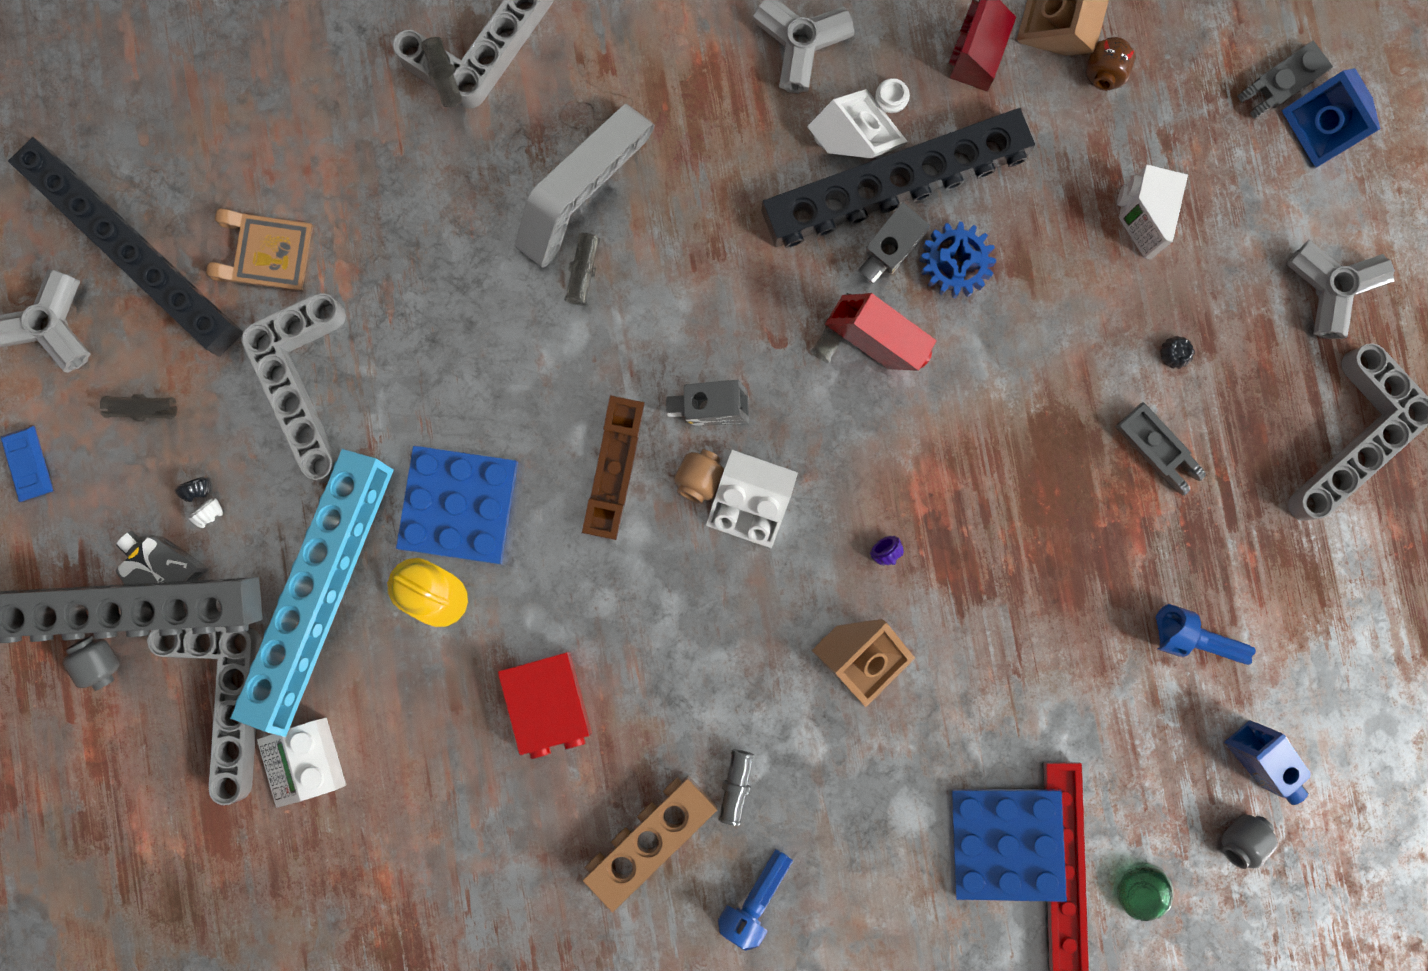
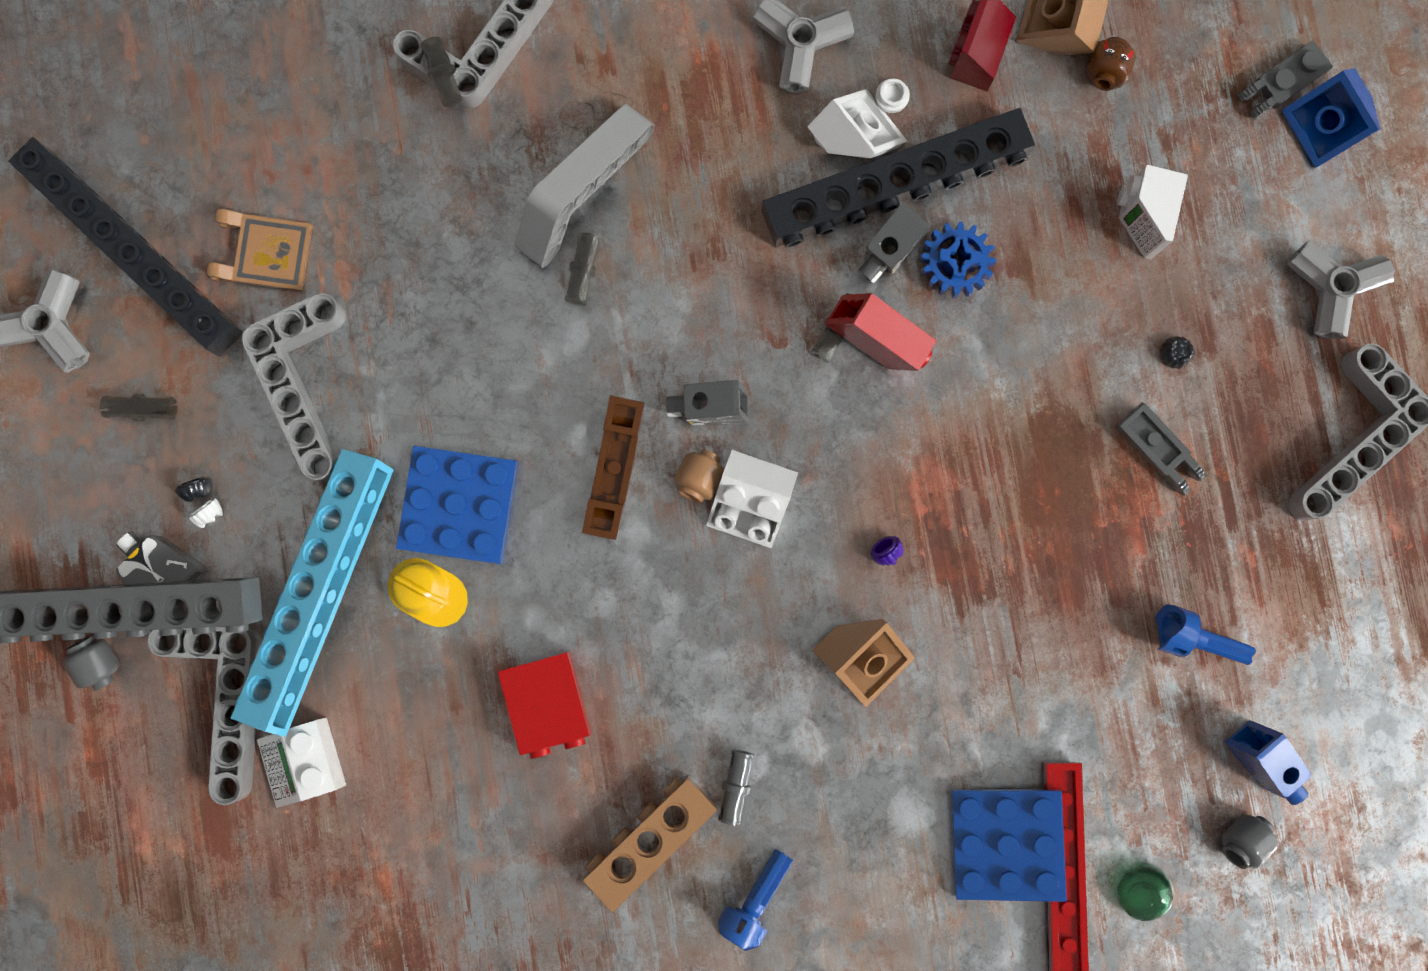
(26, 463): blue tile -> none

